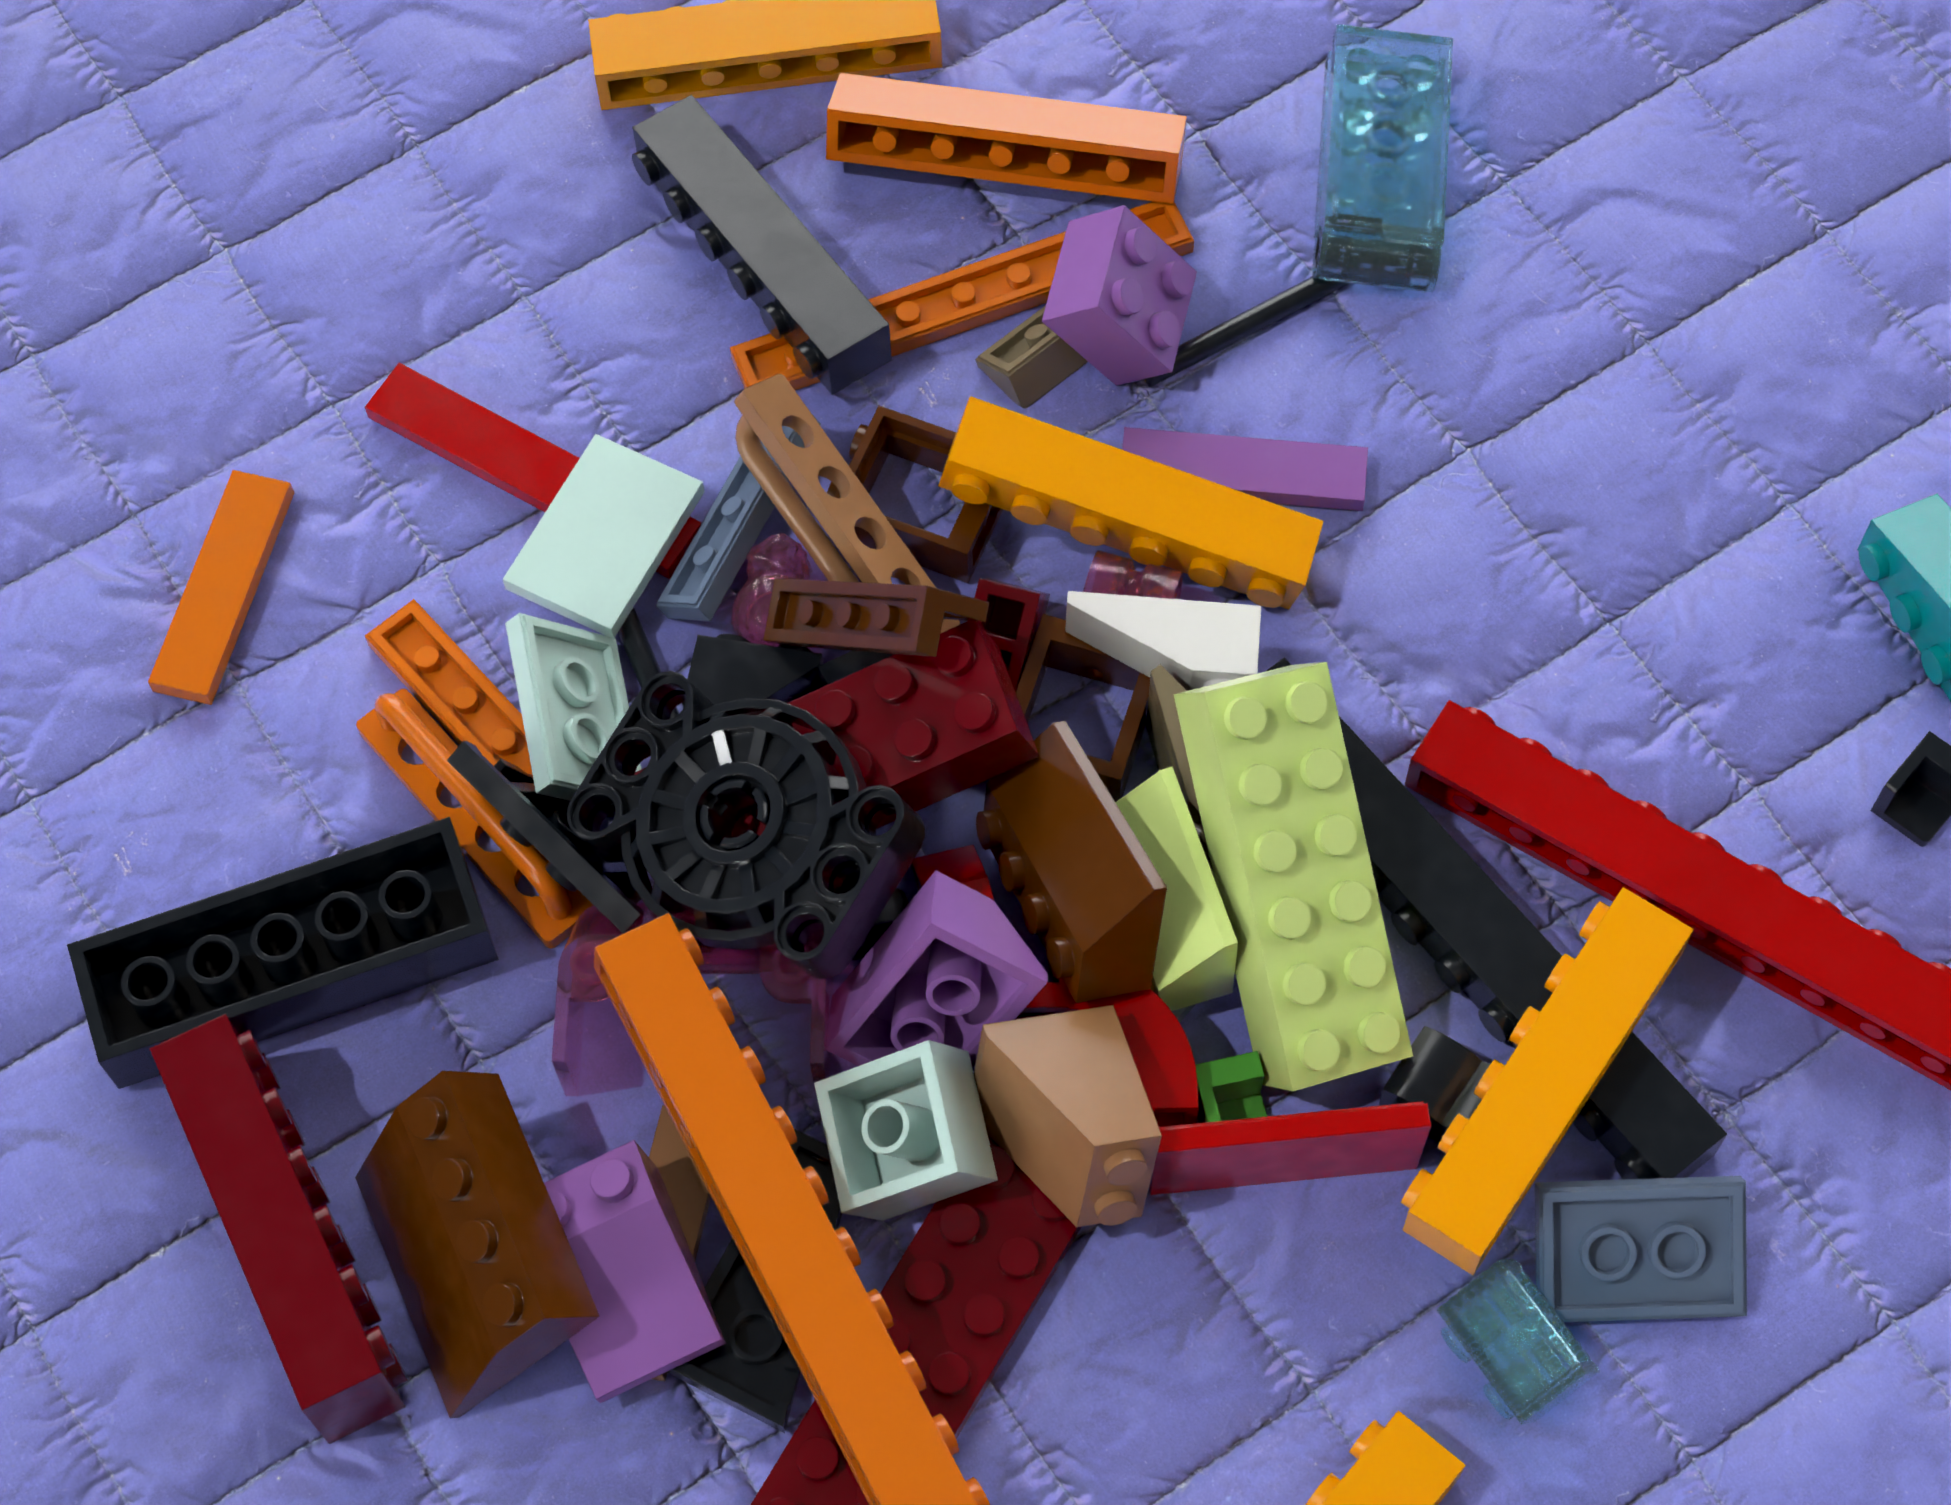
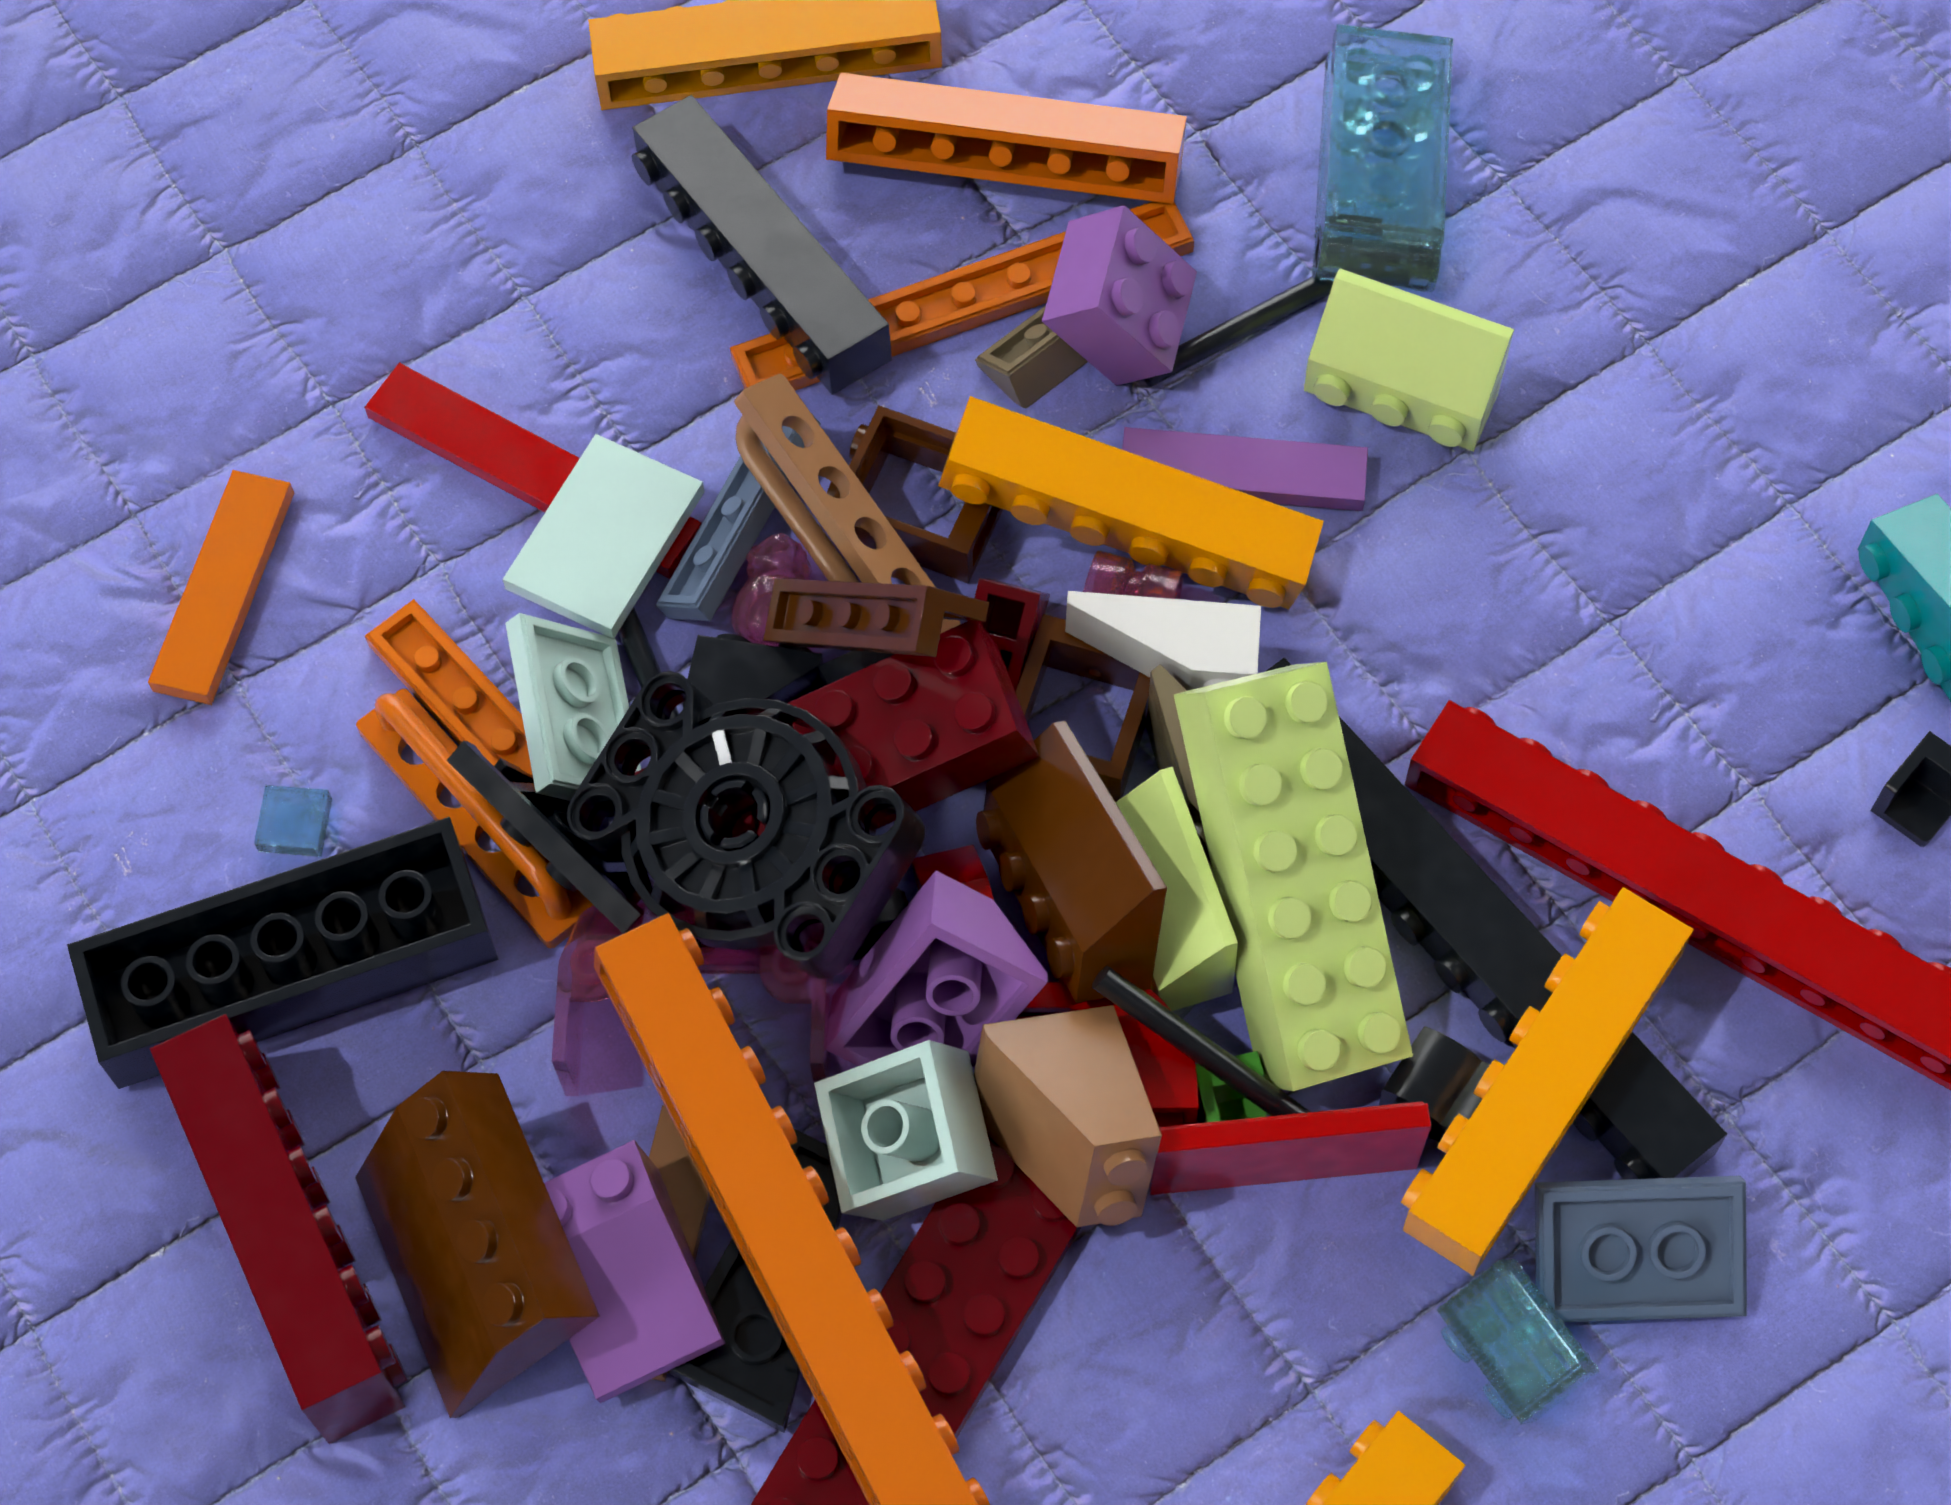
(293, 820): none -> clear light blue tile
(1194, 1044): none -> black bar
(1407, 360): none -> yellowish green slope

